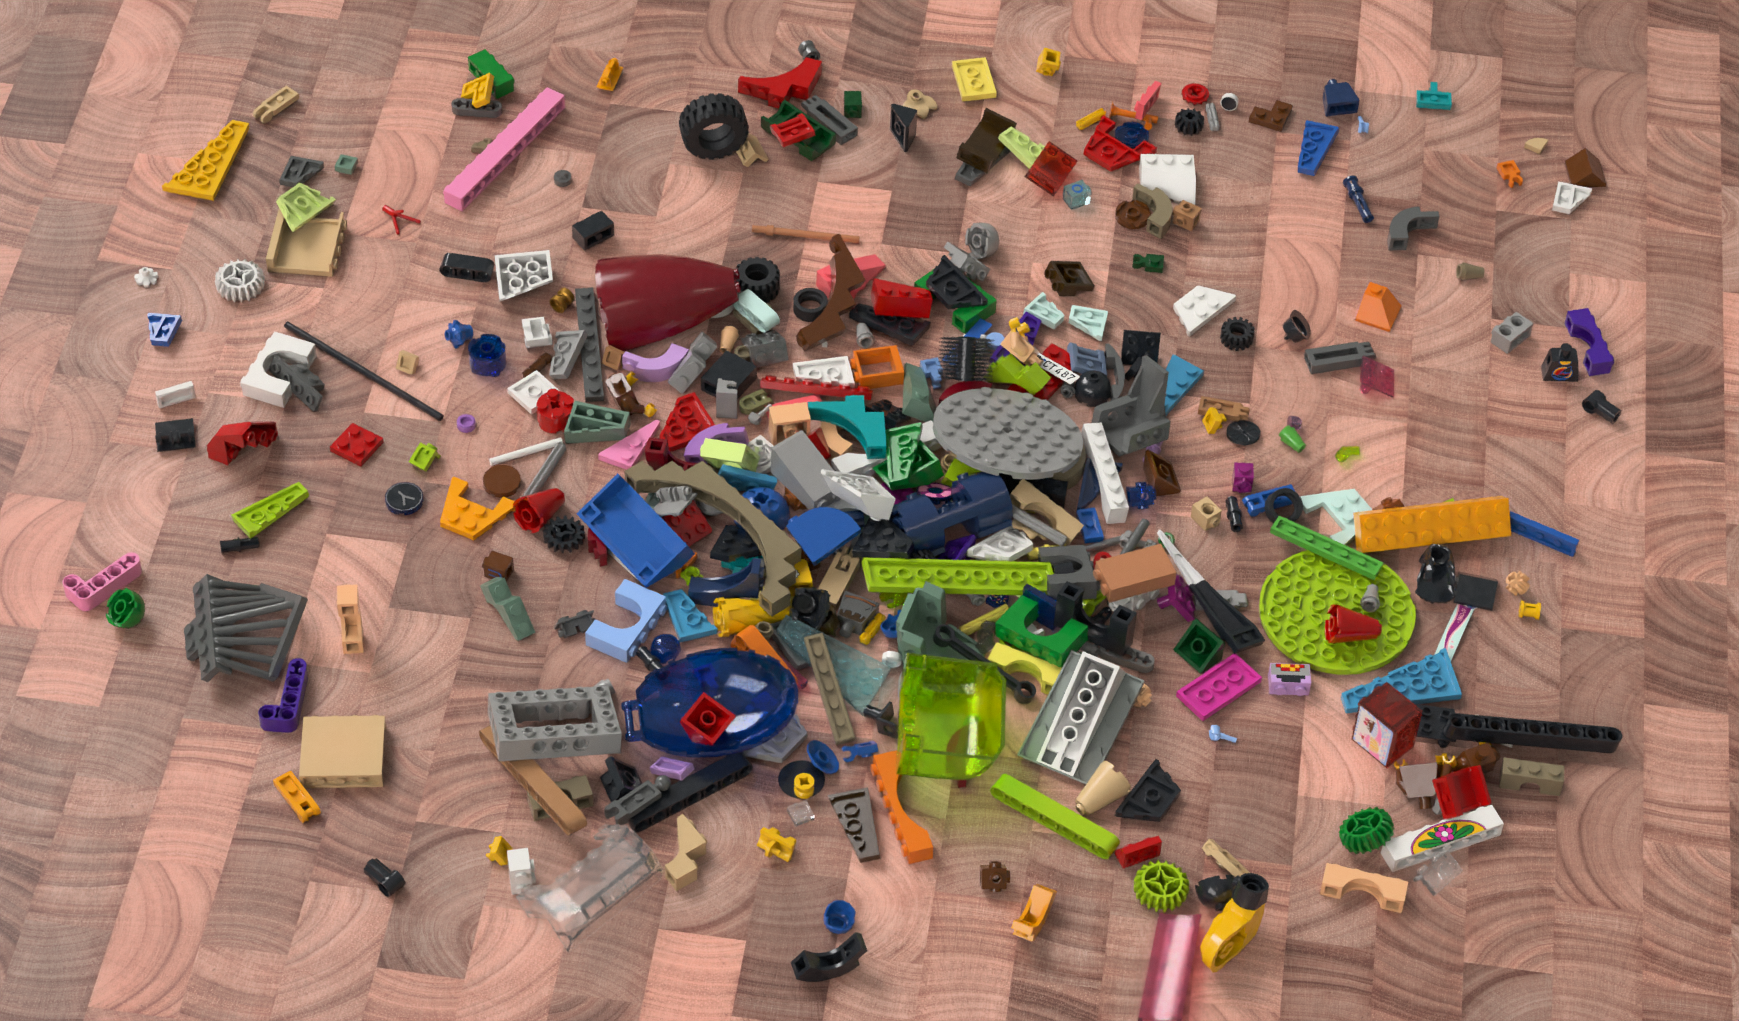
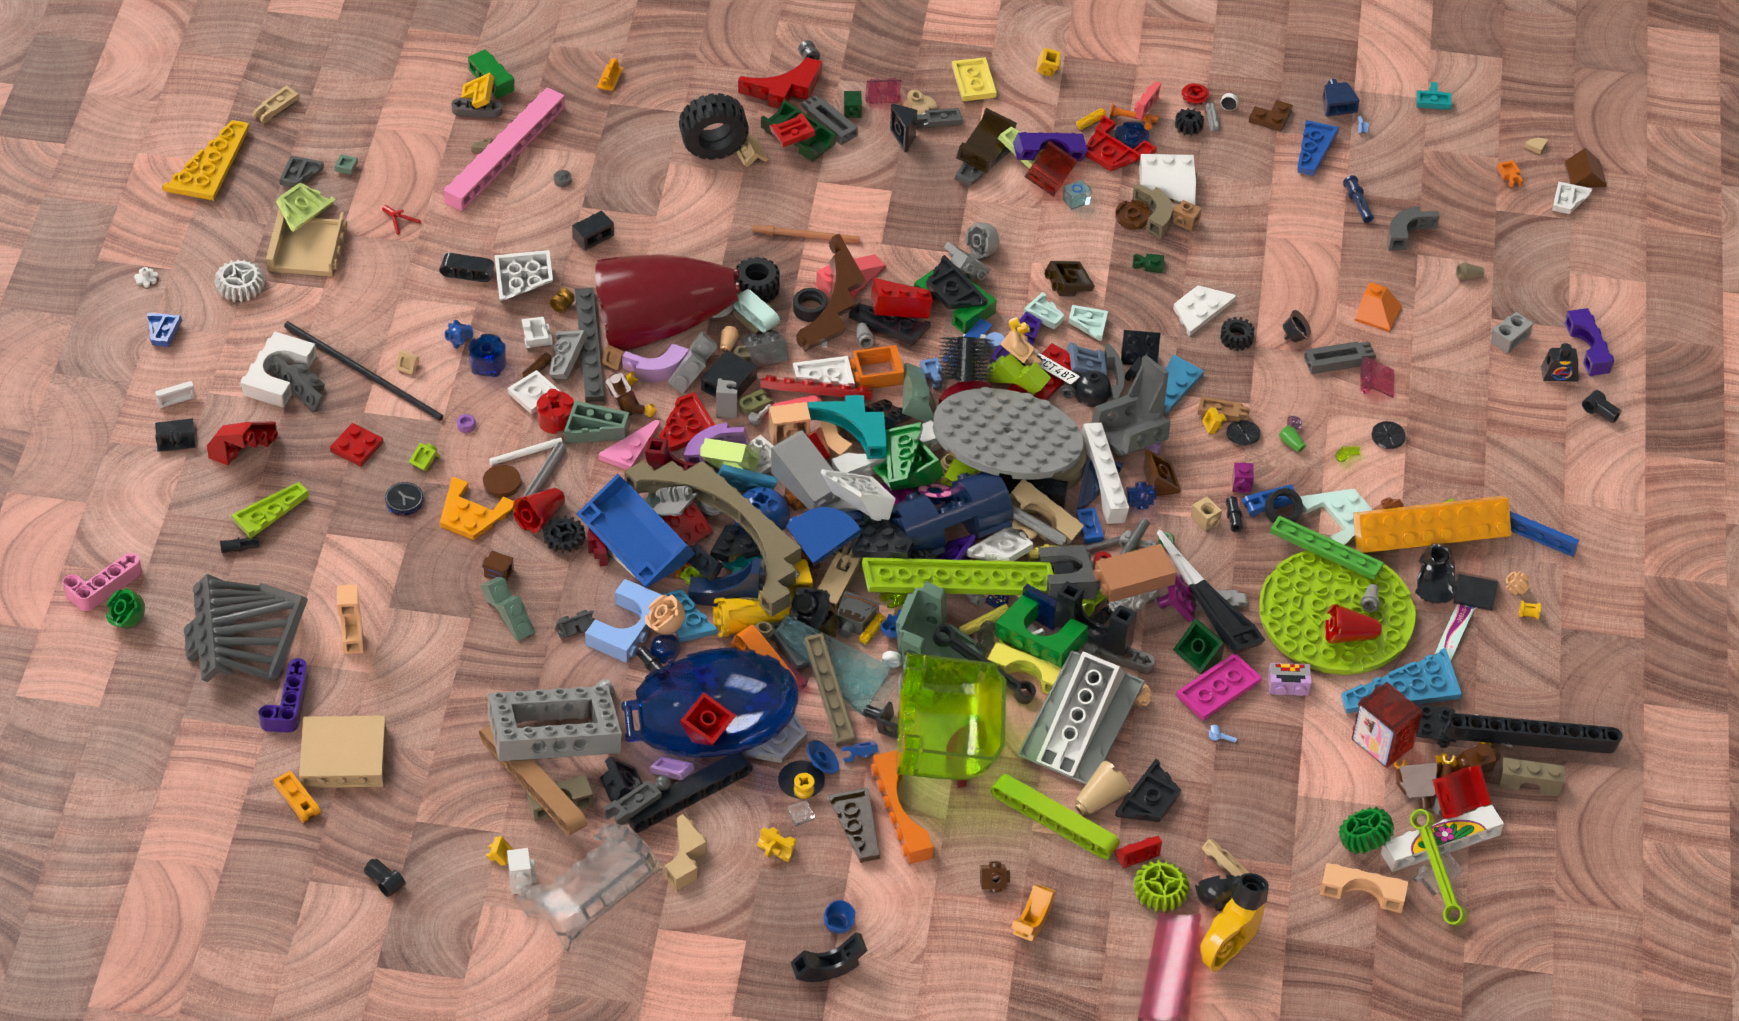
(665, 615): none -> light nougat cylinder
(705, 562): none -> black plate
(883, 87): none -> clear pink hinge
(939, 118): none -> dark grey hinge
(1028, 144): none -> dark purple arch
(1388, 434): none -> black wheel
(1438, 867): none -> lime piece

